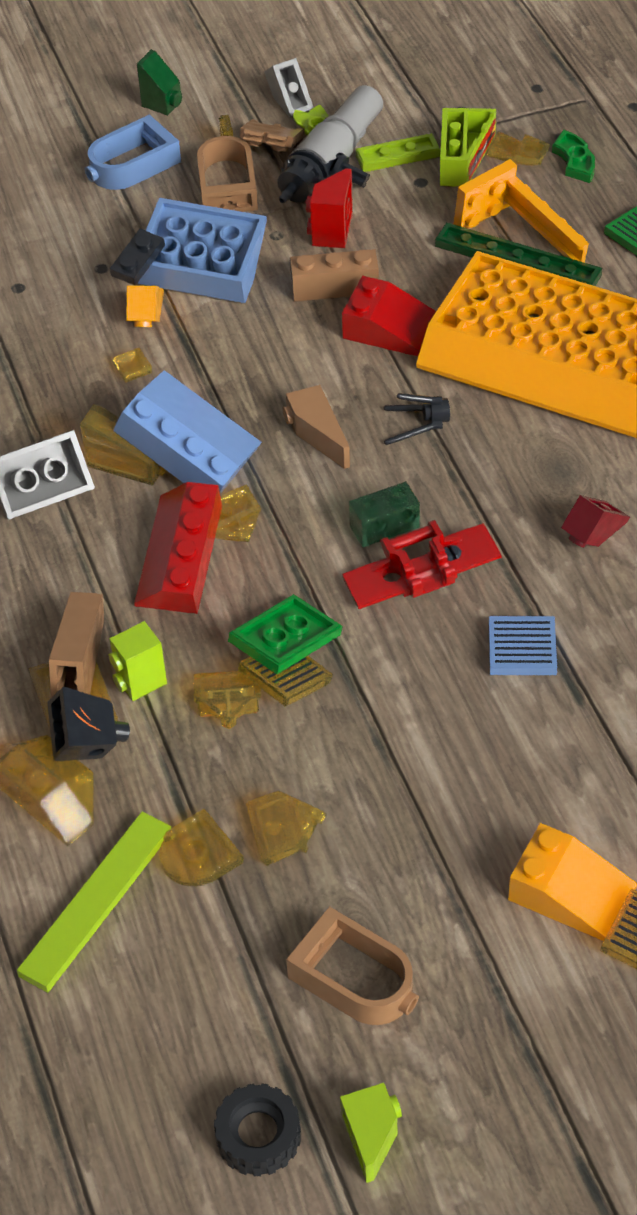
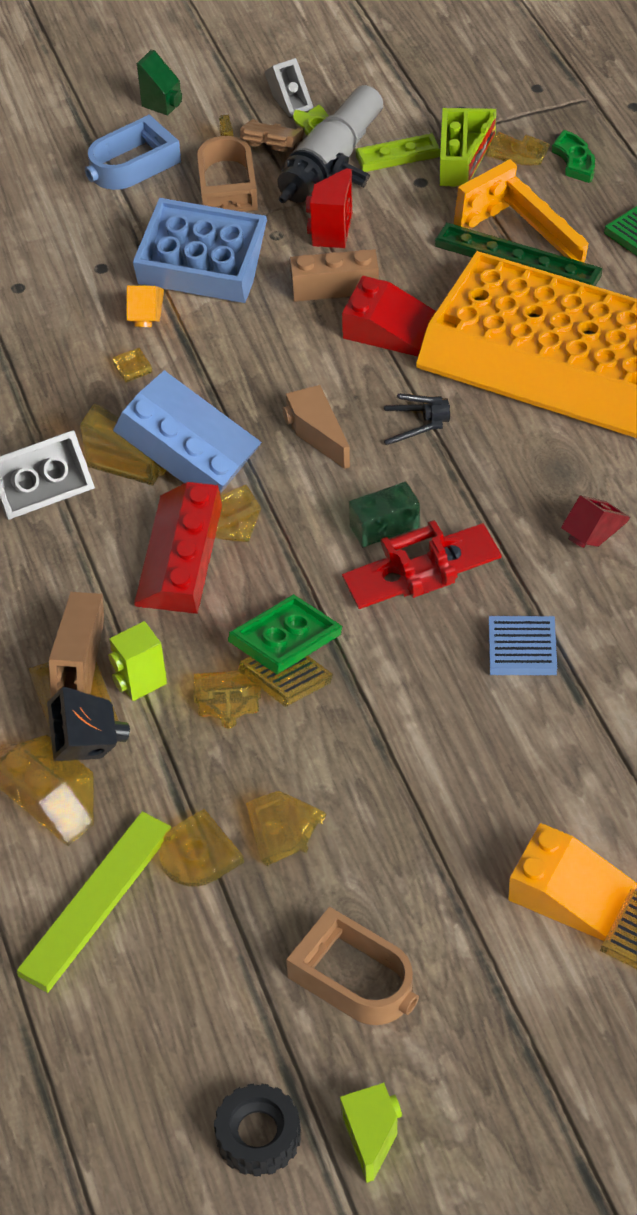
(137, 257): black plate -> none

